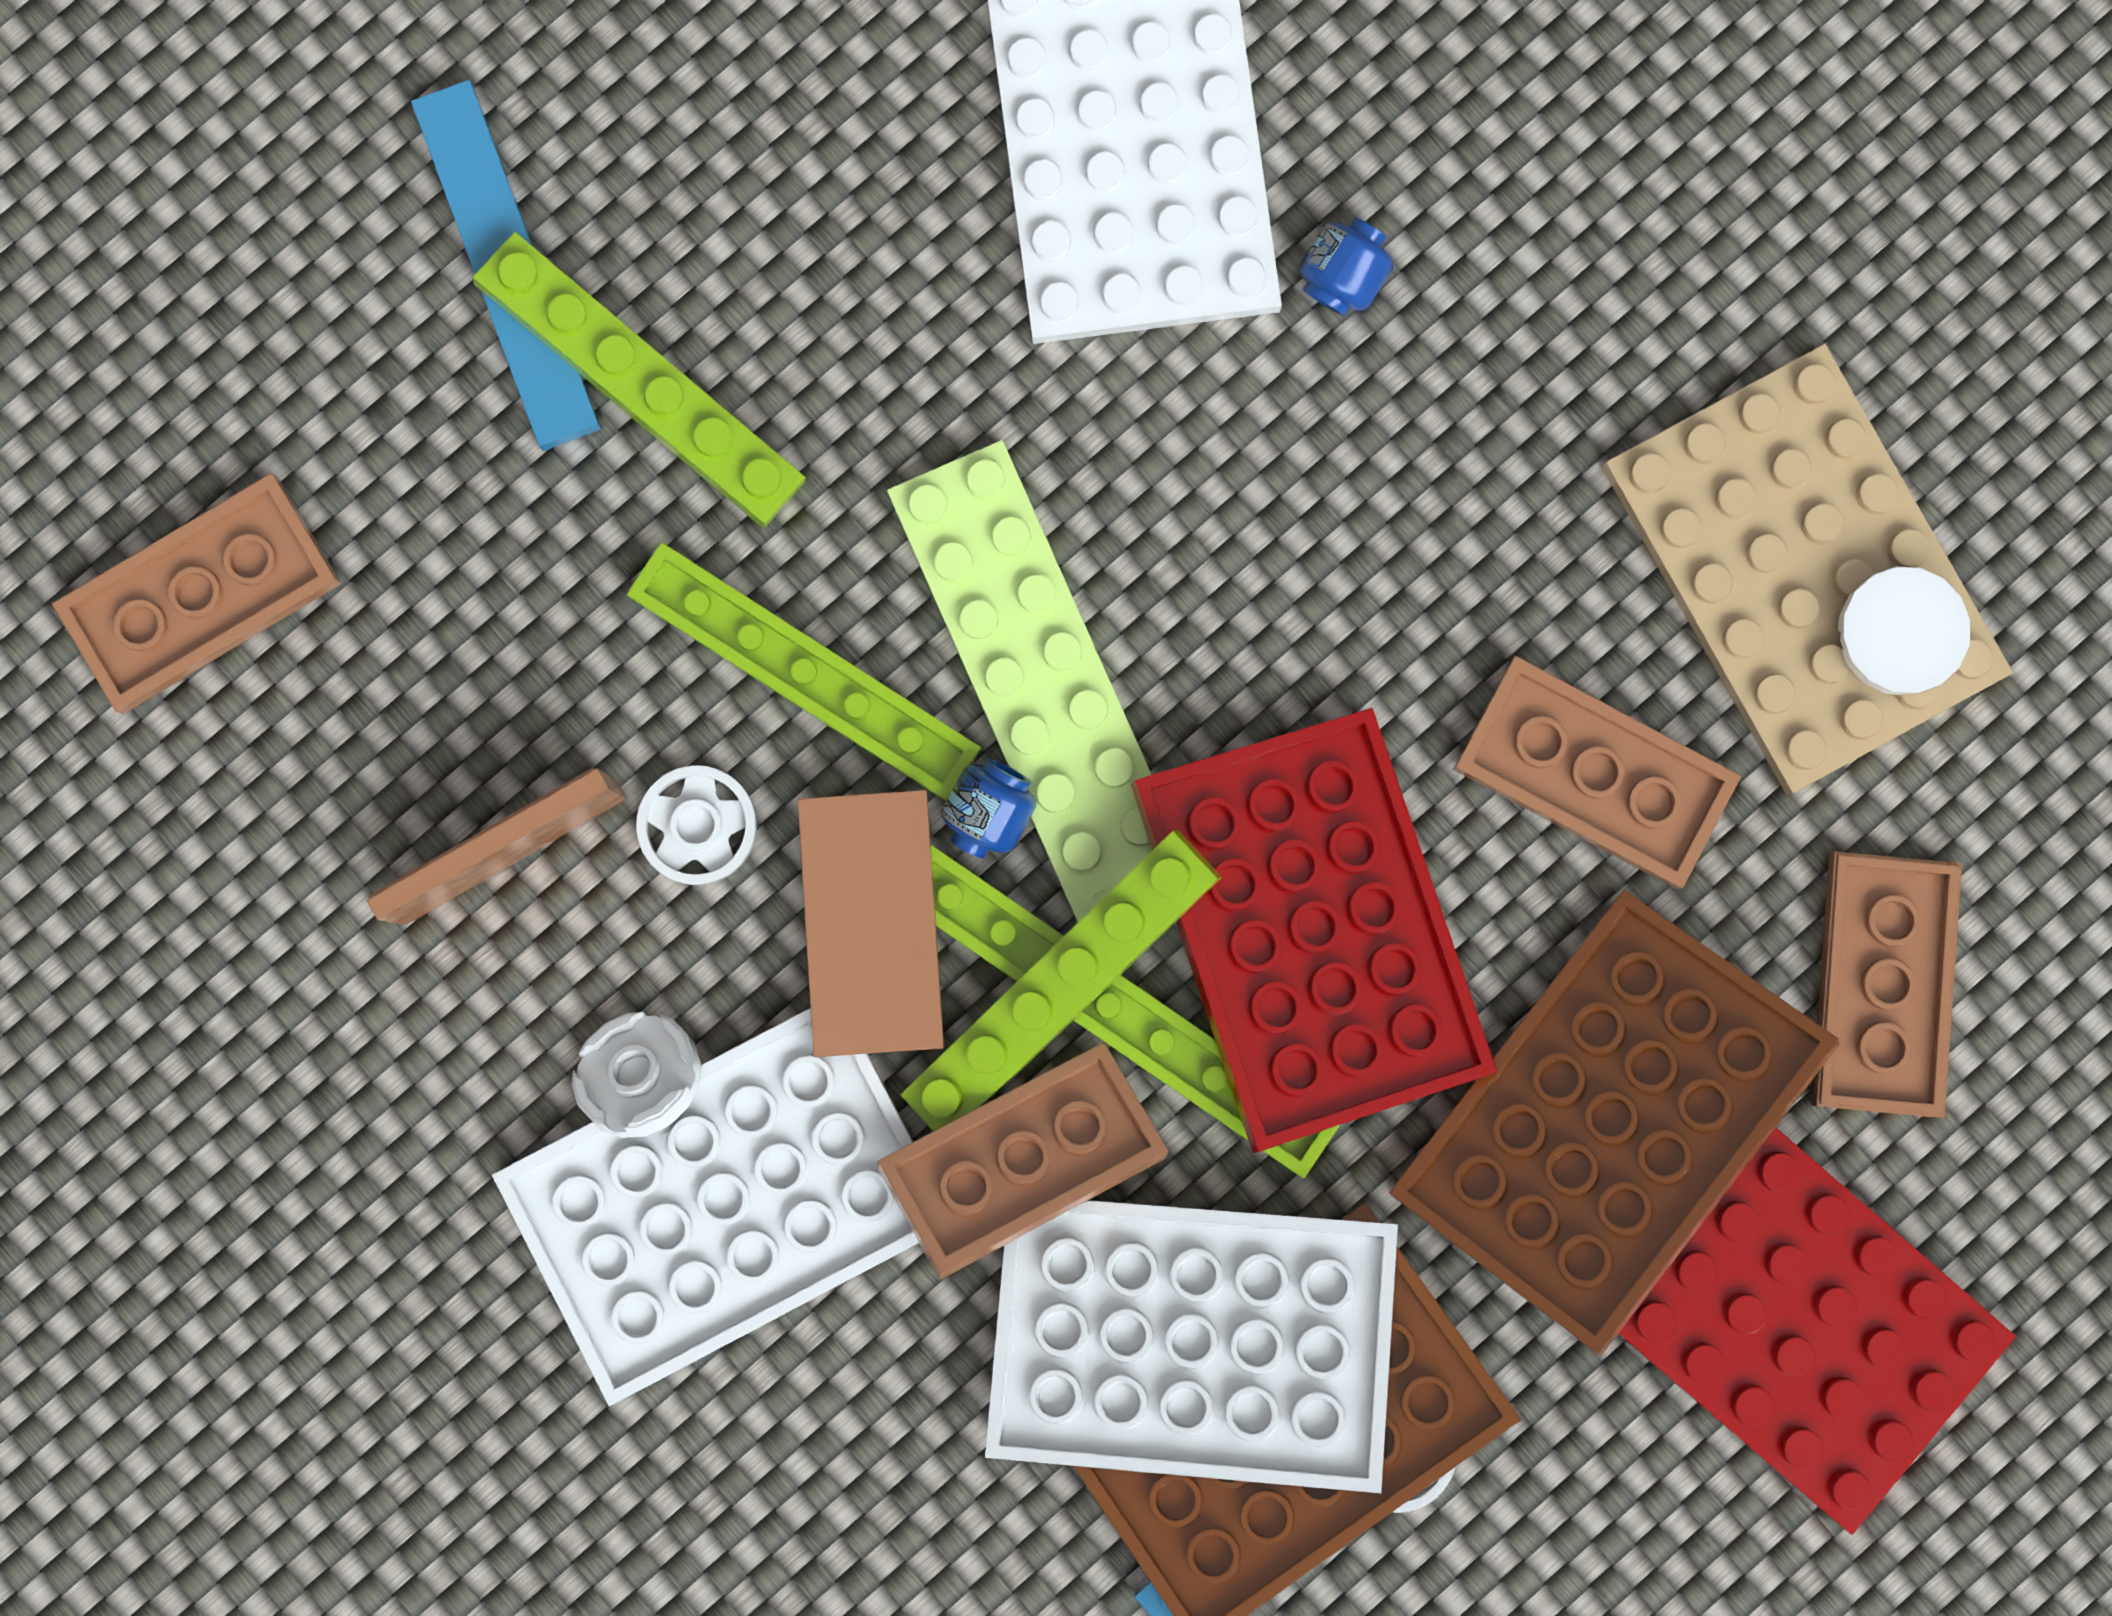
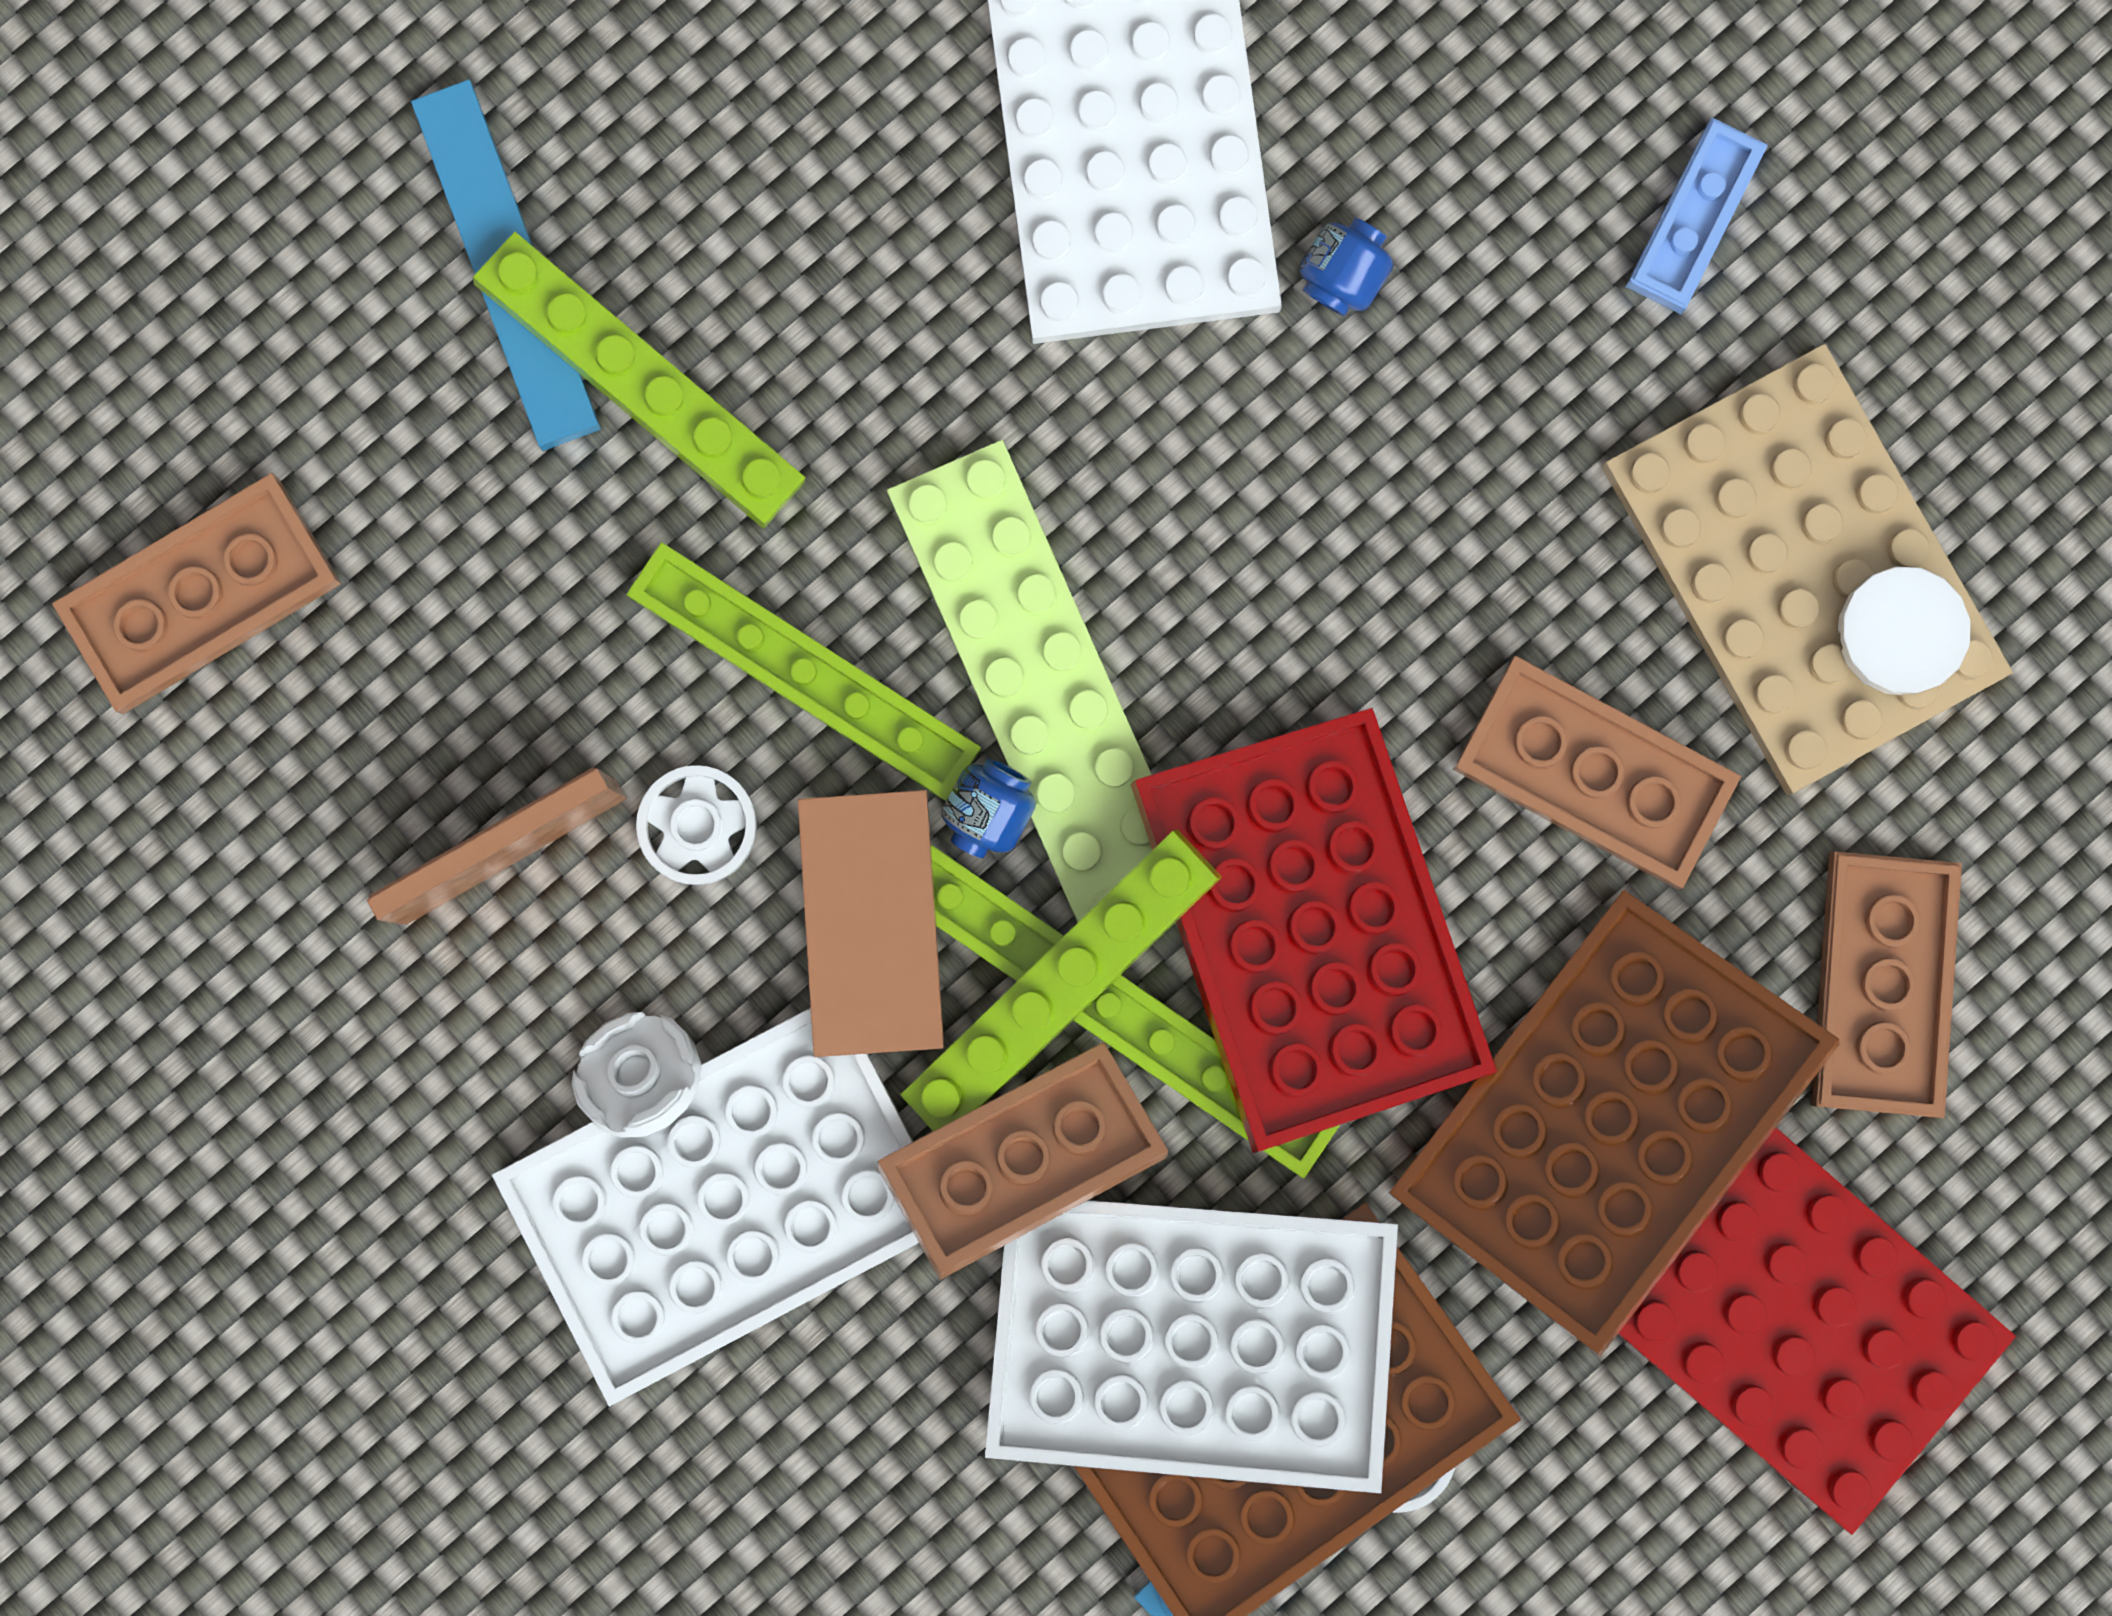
(1696, 216): none -> light blue tile

